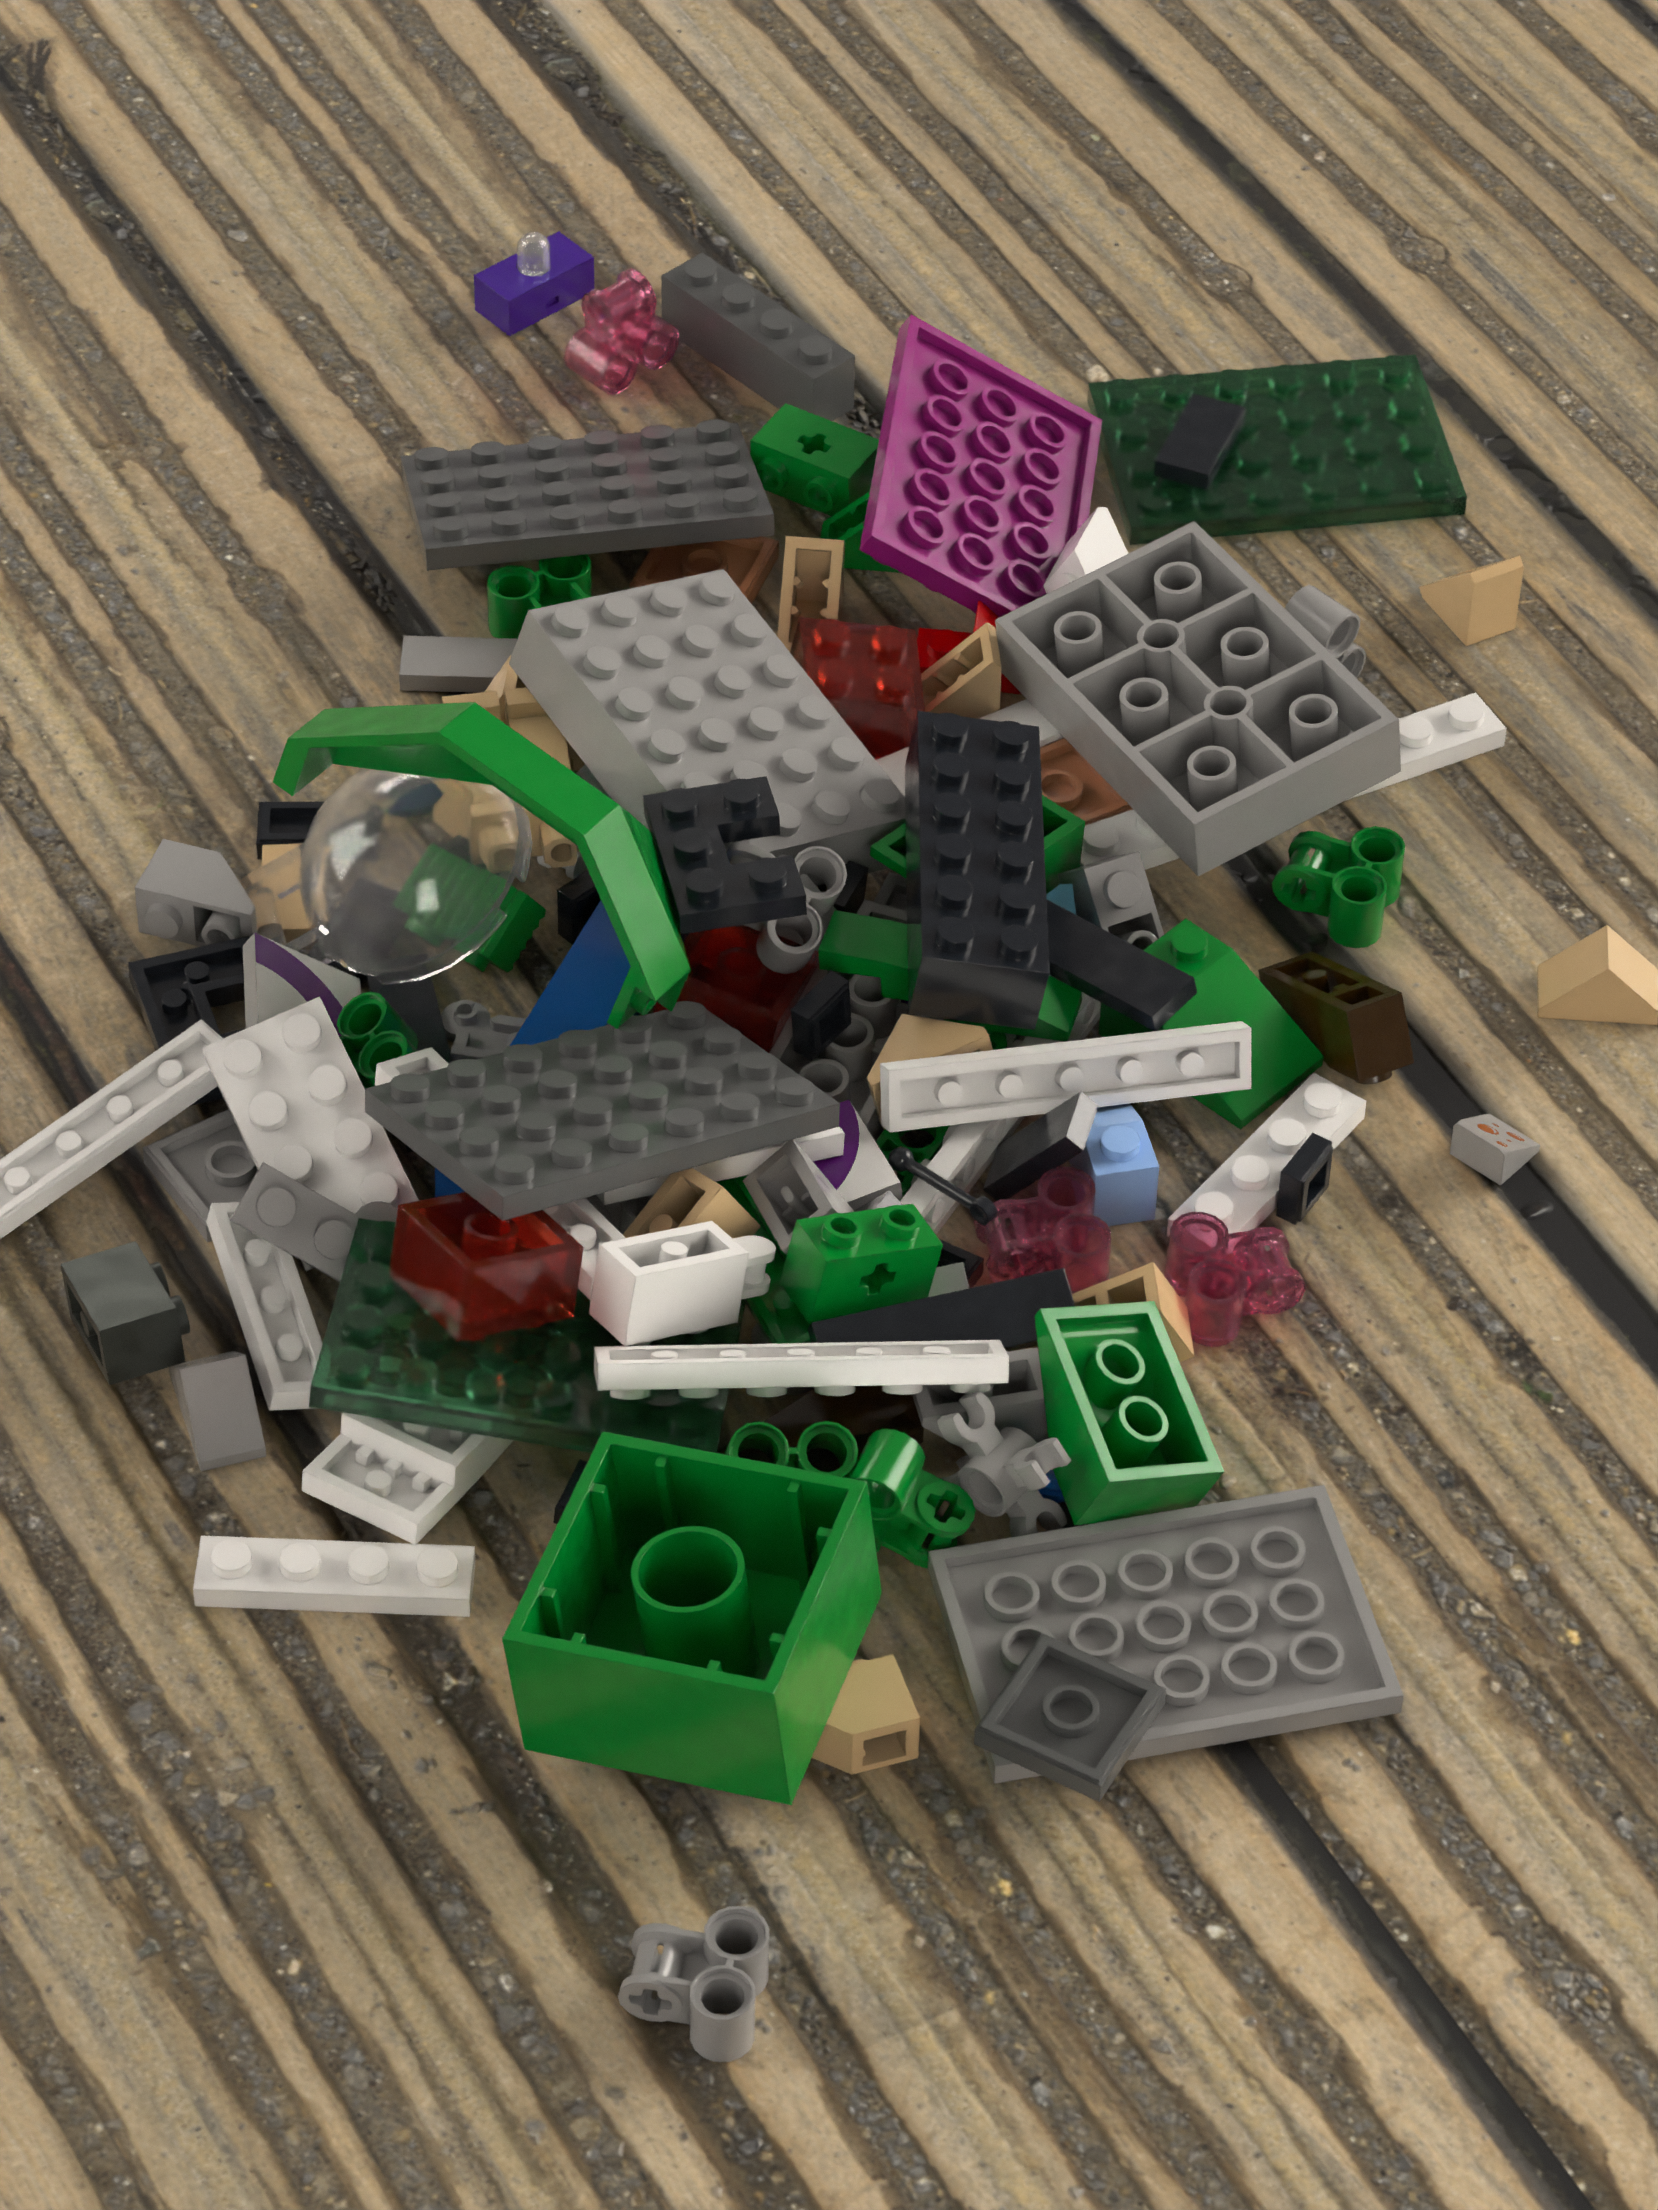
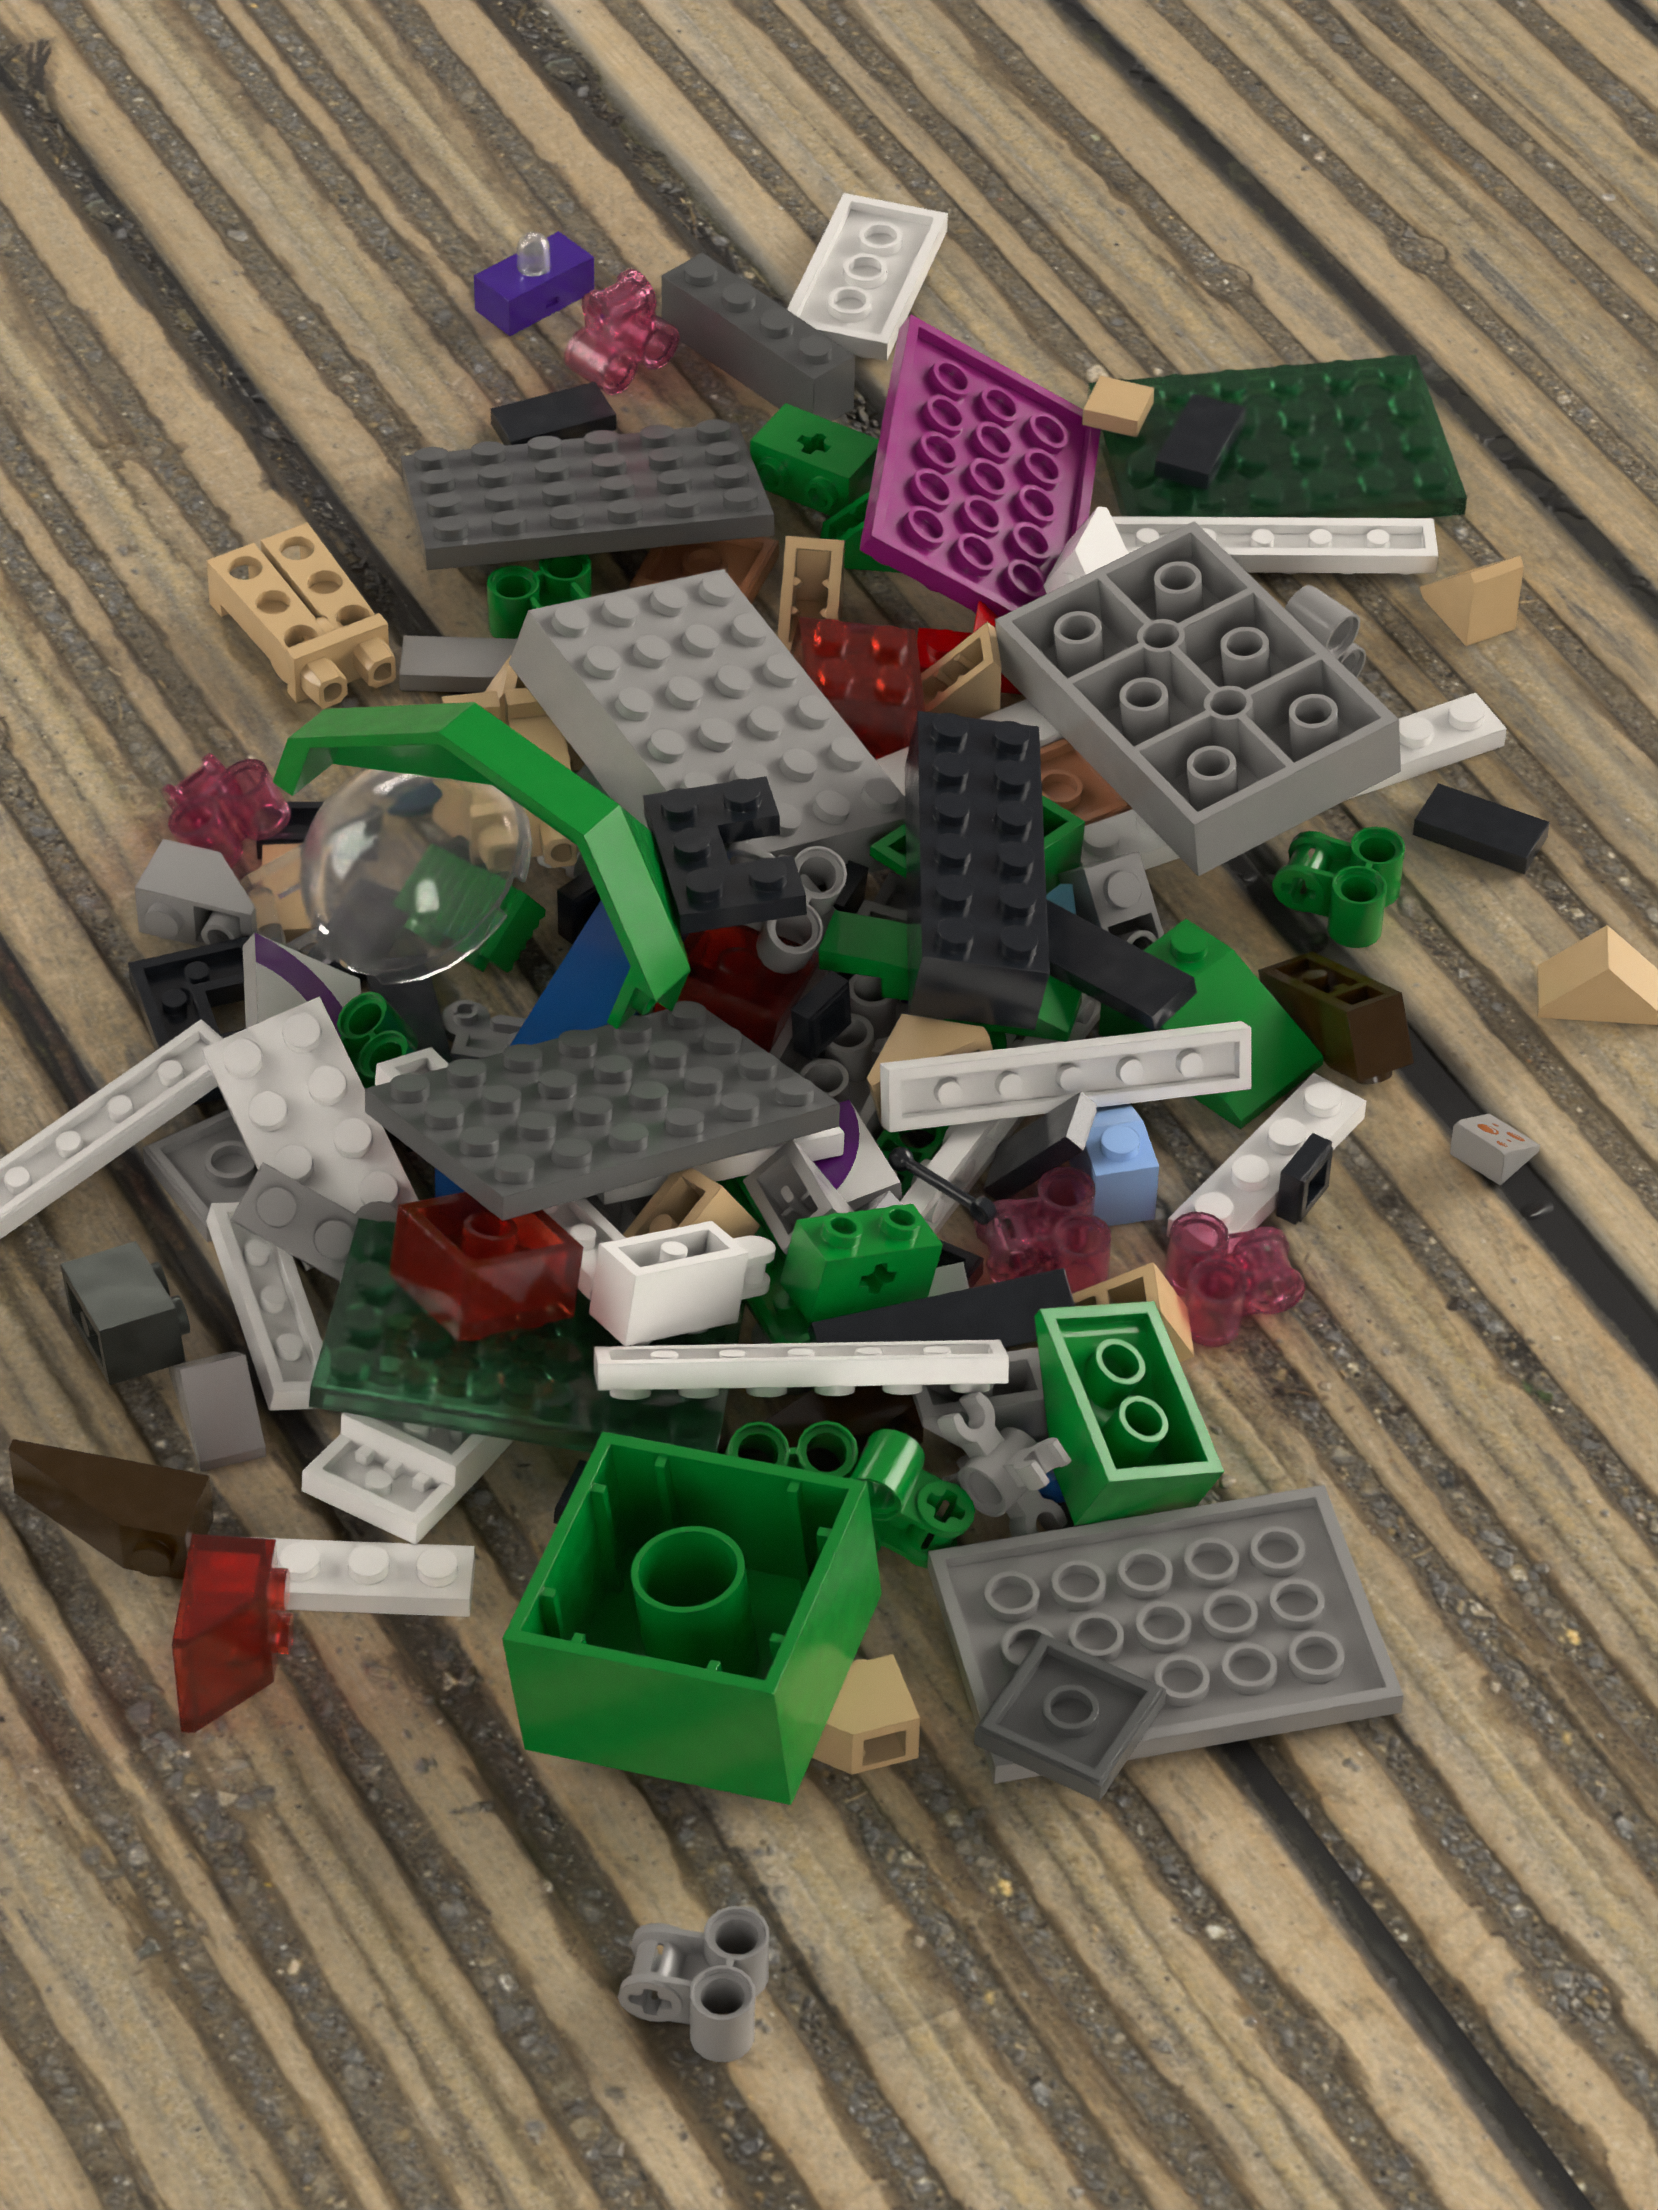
(118, 1506): none -> dark brown slope
(224, 806): none -> clear pink piece
(228, 1625): none -> clear red slope
(304, 616): none -> tan hips
(559, 414): none -> black tile
(868, 272): none -> white plate
(1118, 406): none -> tan tile
(1305, 543): none -> white plate
(1481, 828): none -> black tile

